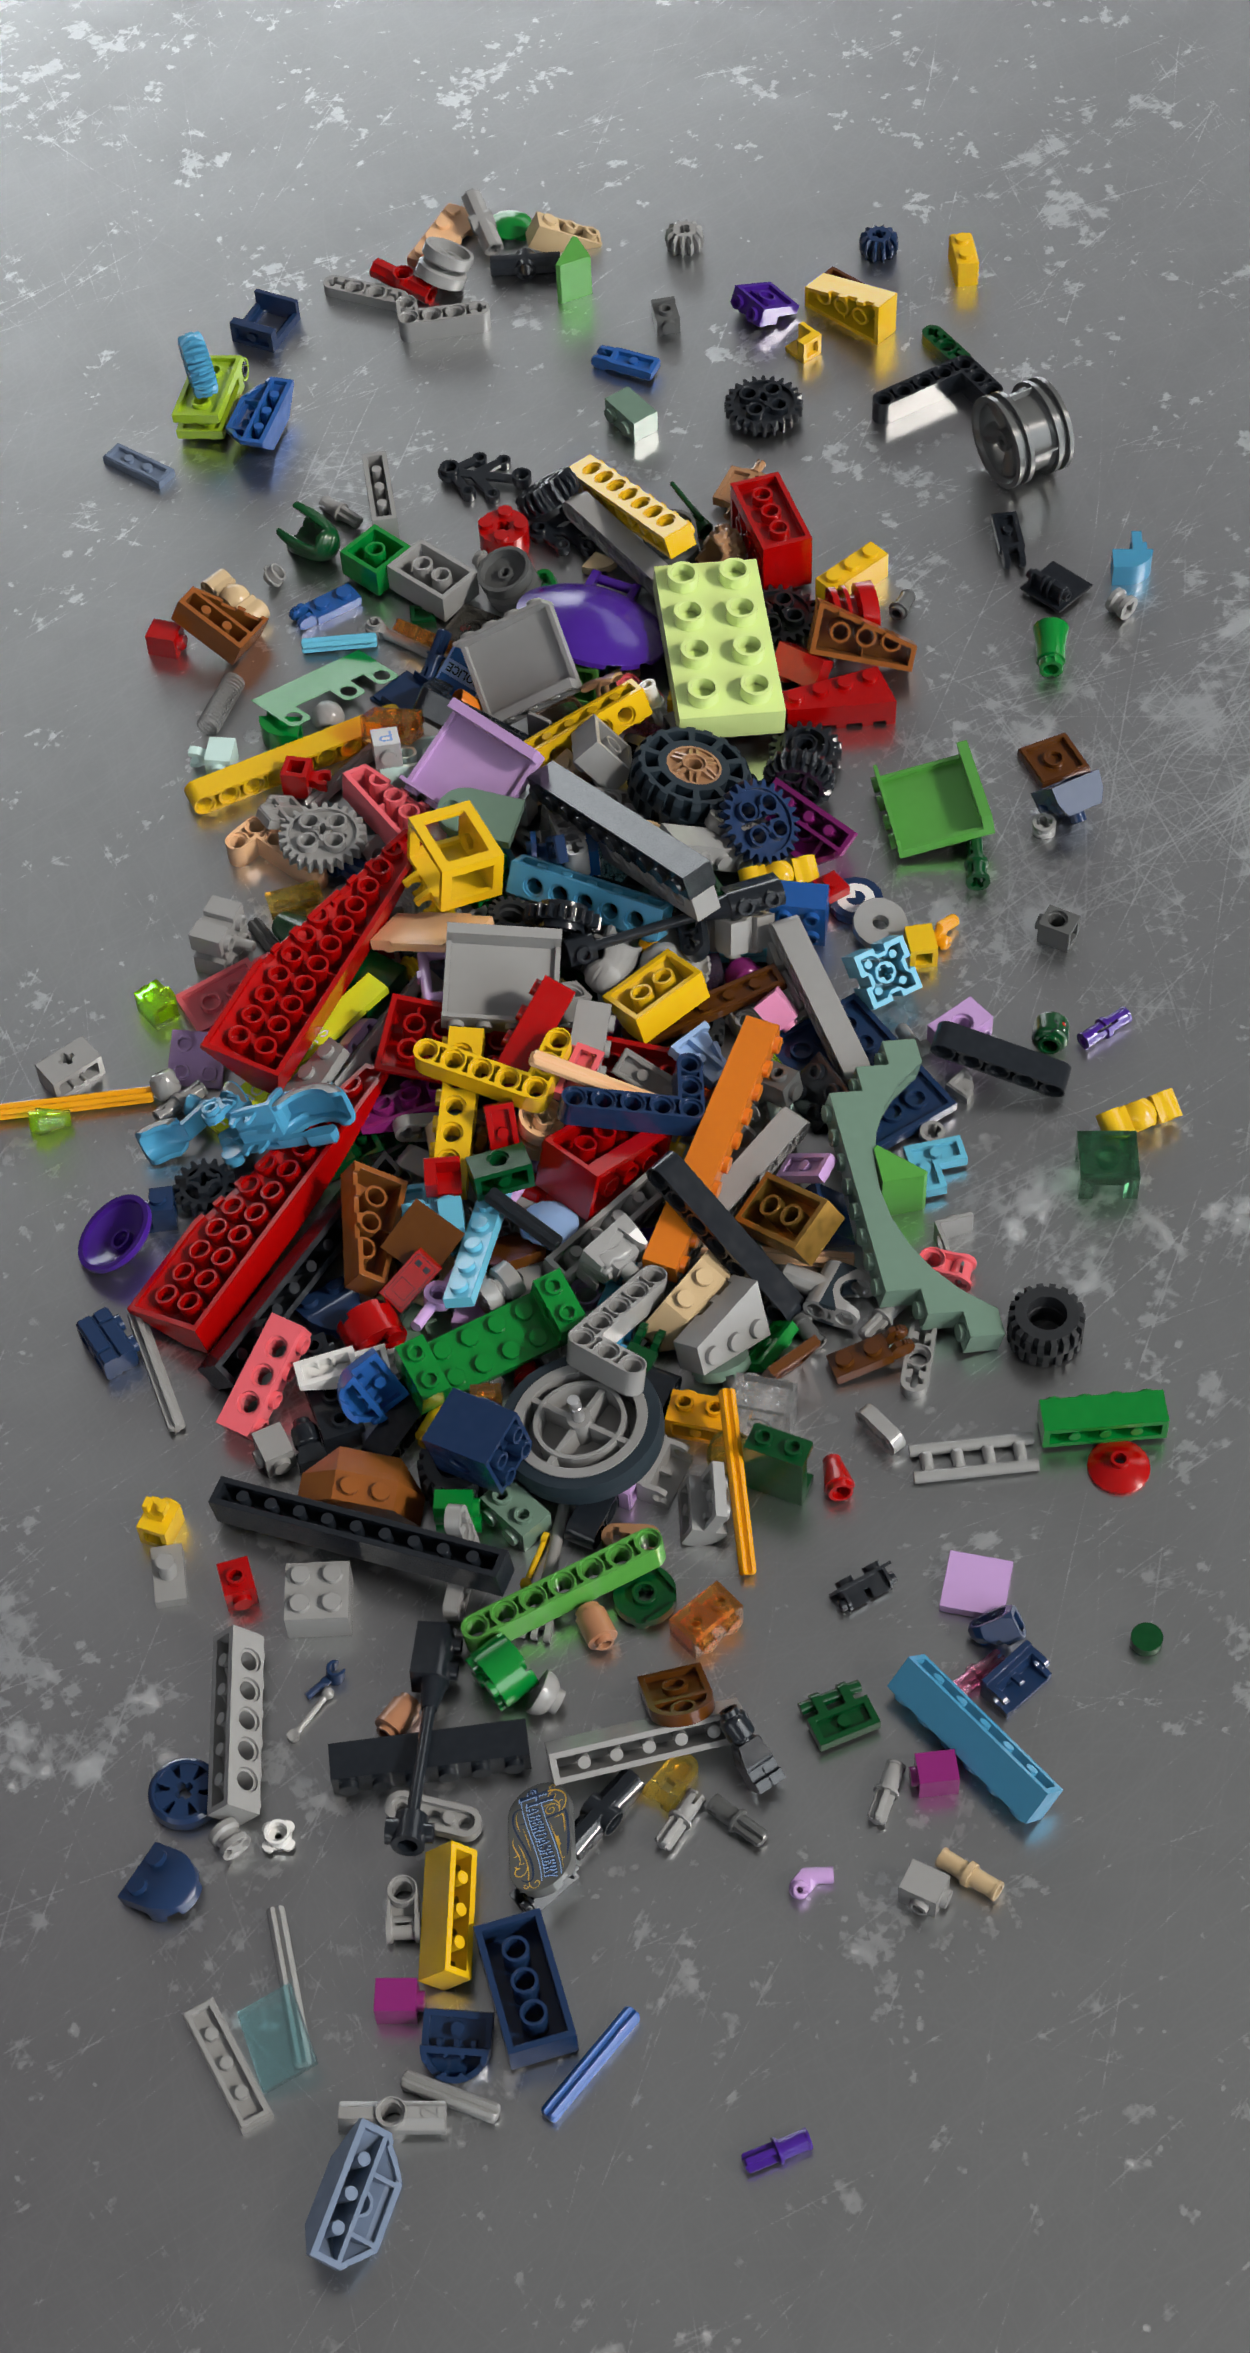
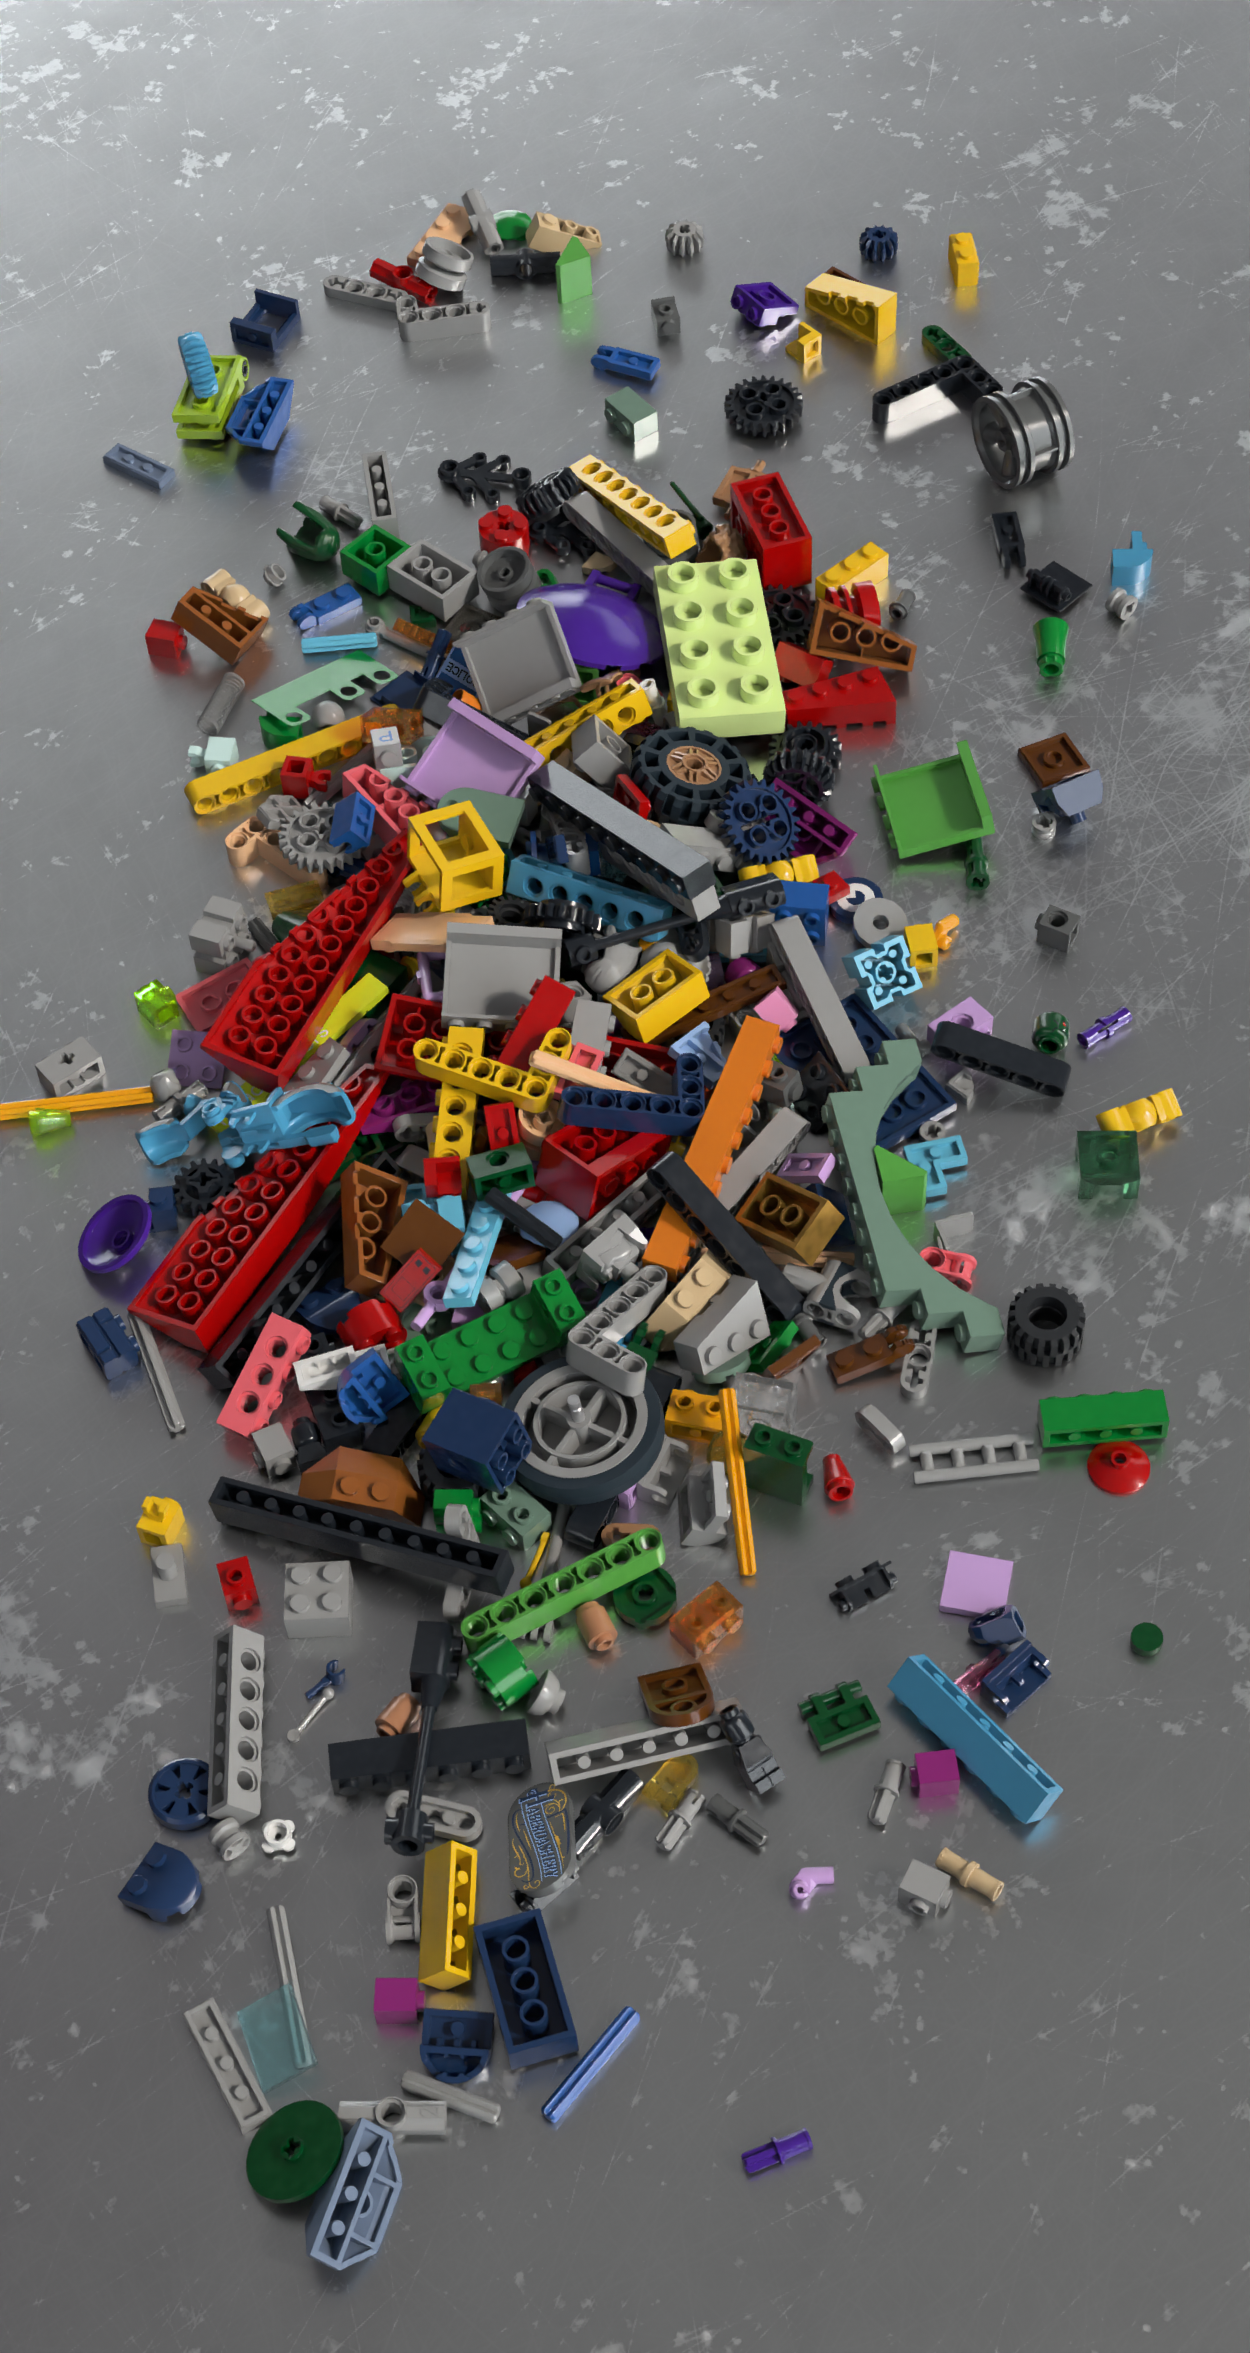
(320, 2143): none -> dark green piece
(352, 822): none -> blue hinge
(631, 796): none -> red plate

